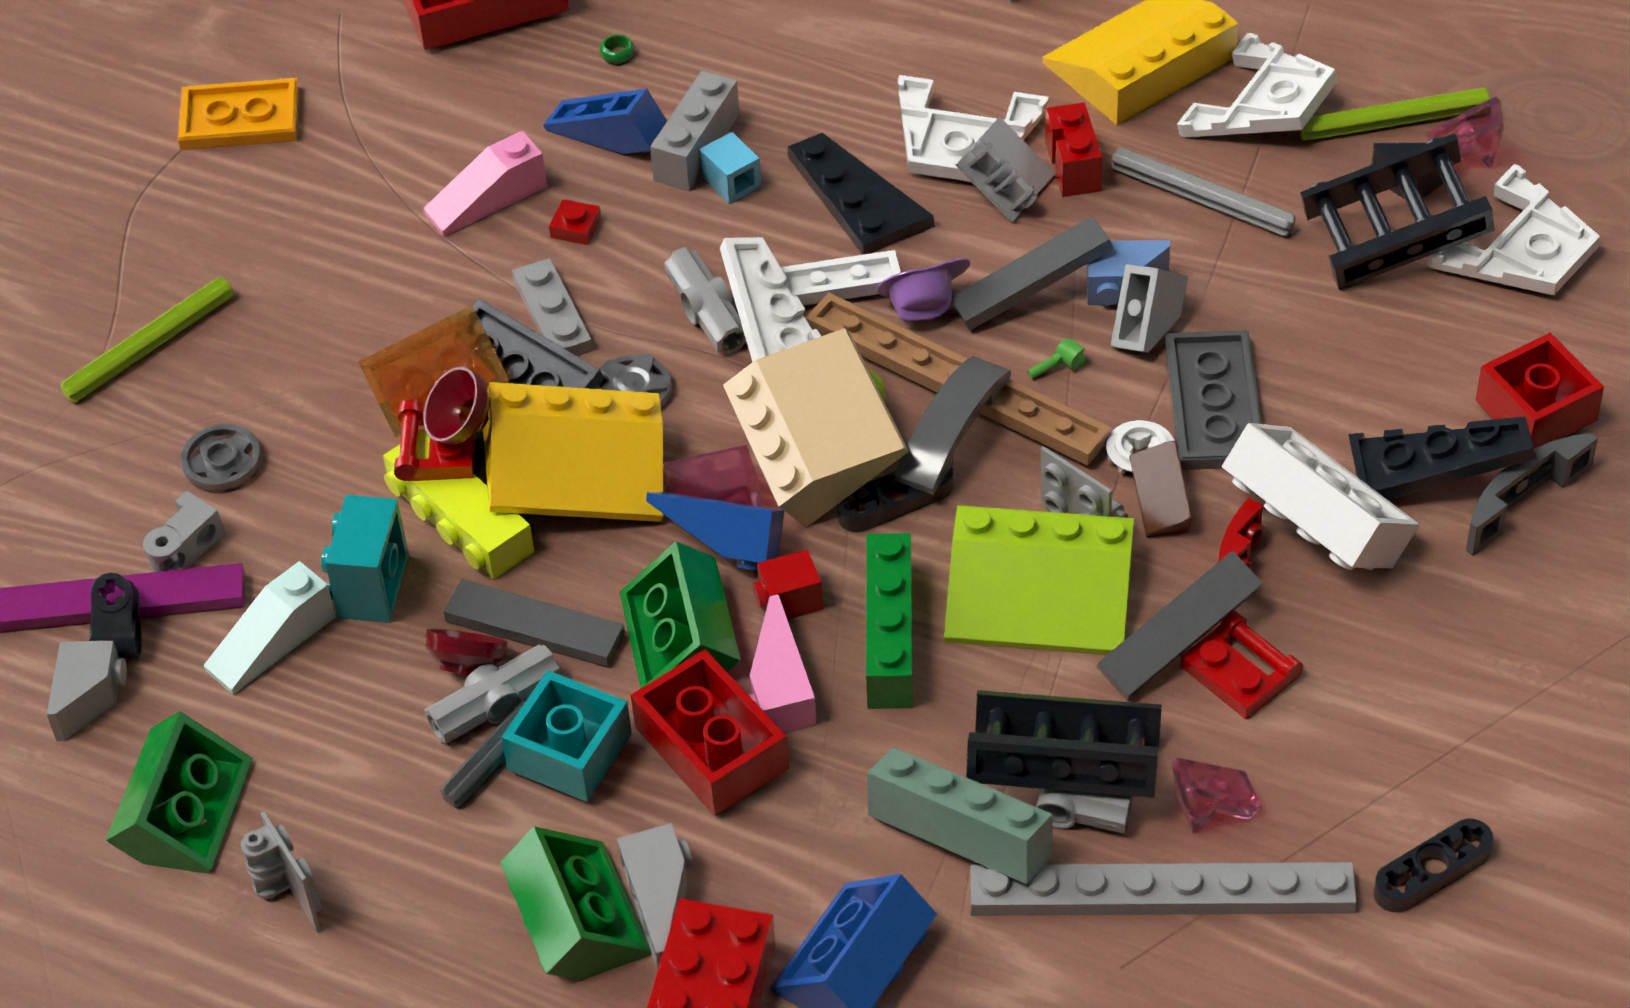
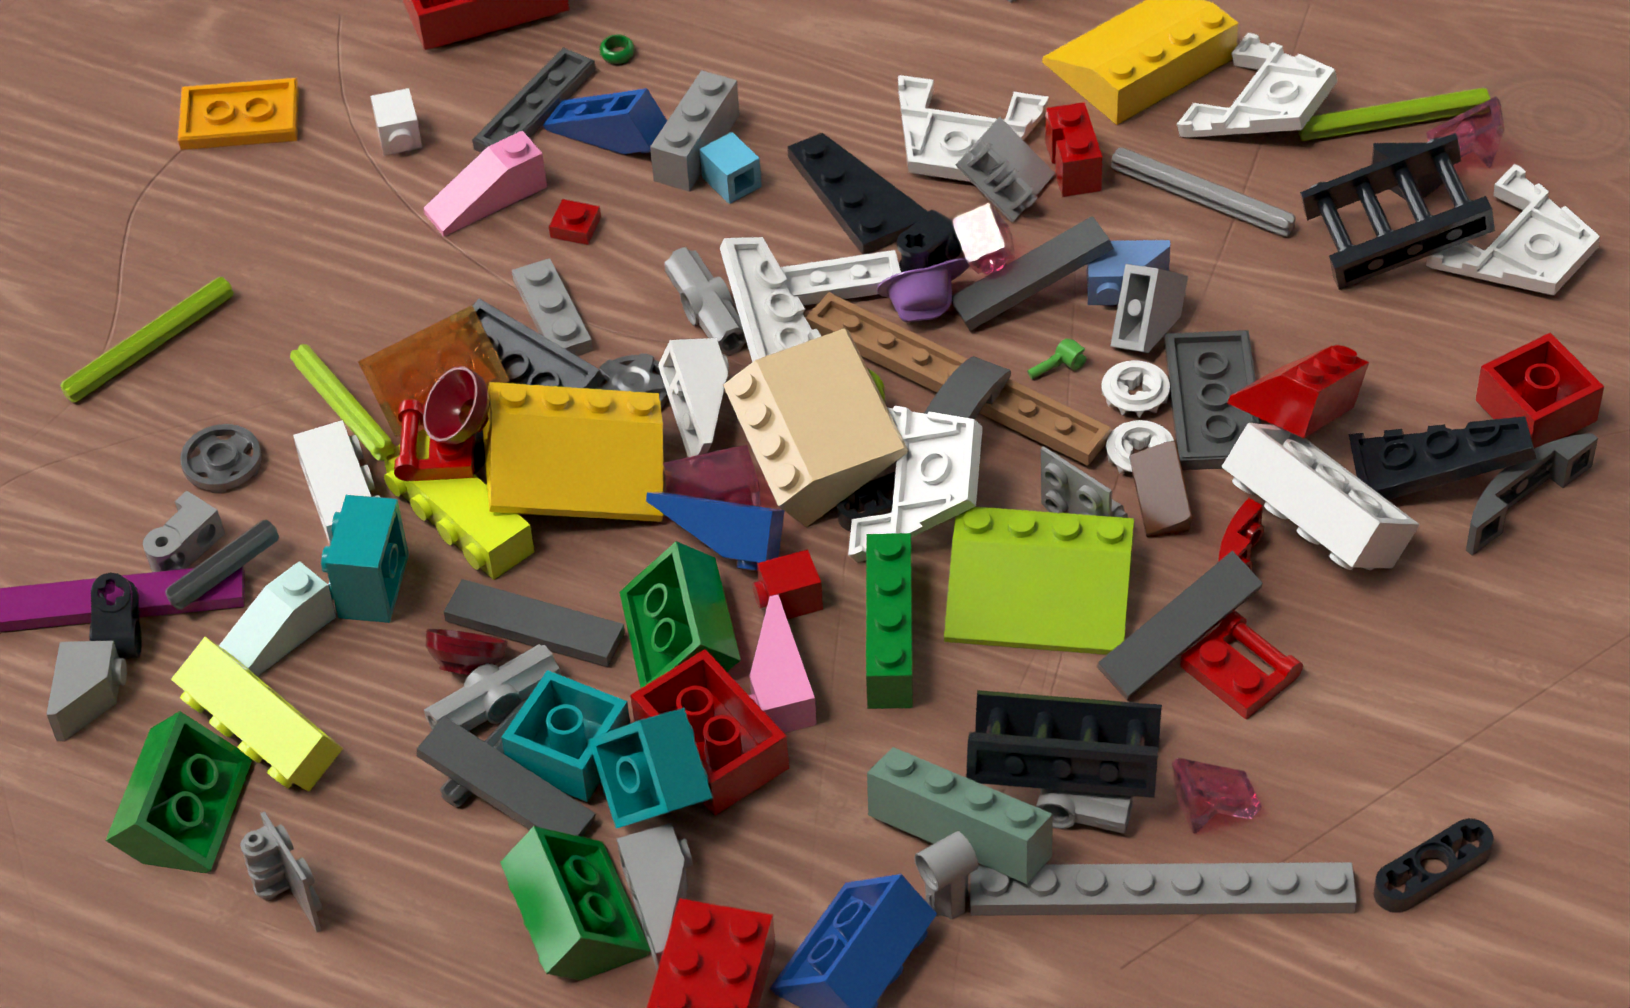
(222, 564): none -> dark grey axle
(257, 715): none -> neon yellow brick
(332, 469): none -> white brick
(343, 402): none -> lime axle
(396, 121): none -> white brick
(502, 781): none -> dark grey tile
(537, 98): none -> dark grey tile
(650, 768): none -> teal brick
(694, 383): none -> white slope
(928, 242): none -> black piece
(930, 480): none -> white wing
(946, 872): none -> light grey piece
(984, 239): none -> slope
(1126, 377): none -> white gear
(1306, 391): none -> red slope

